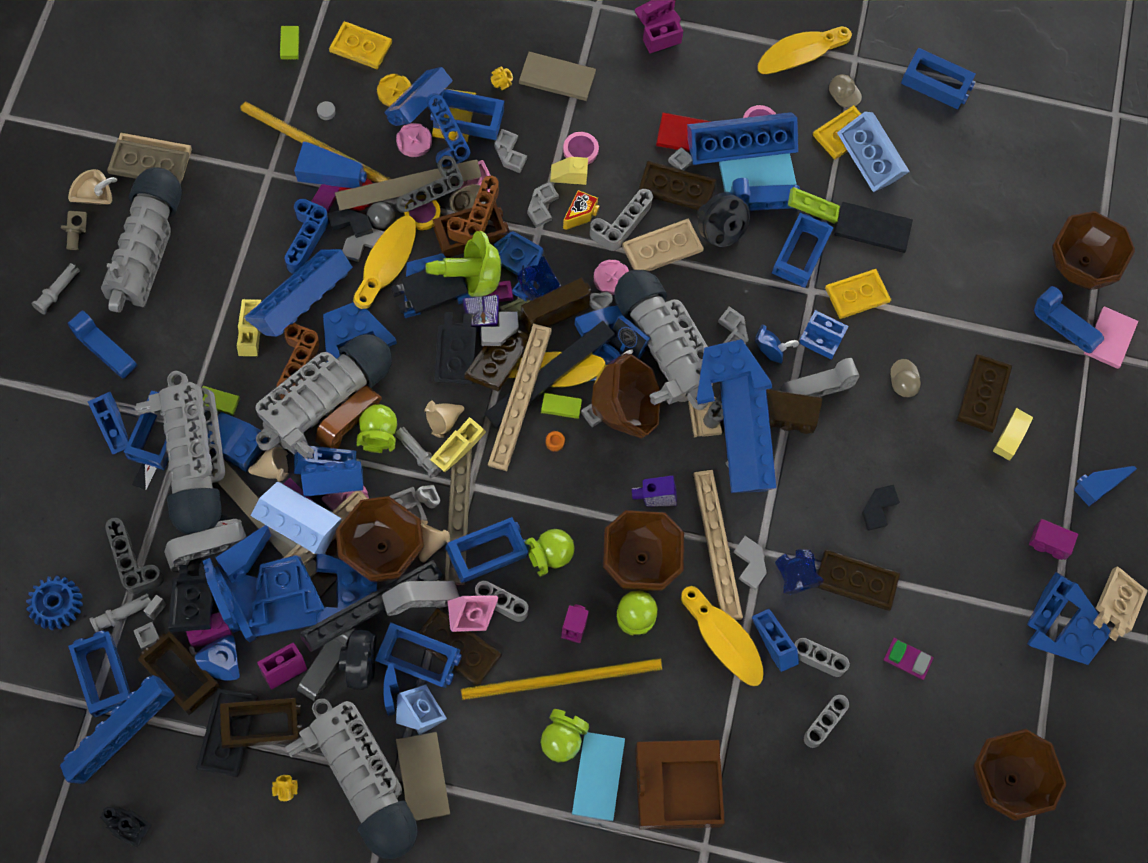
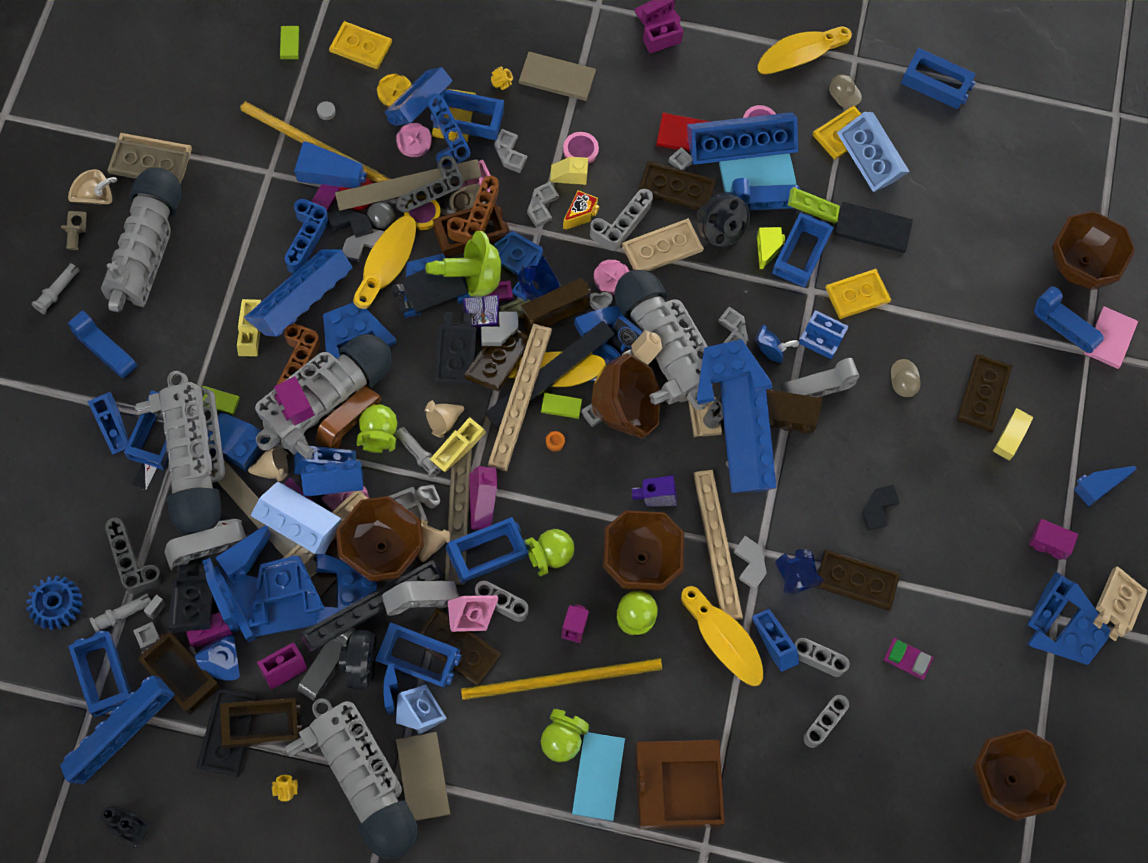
(294, 401): none -> magenta brick
(482, 496): none -> magenta slope
(646, 346): none -> tan brick
(769, 244): none -> neon yellow slope

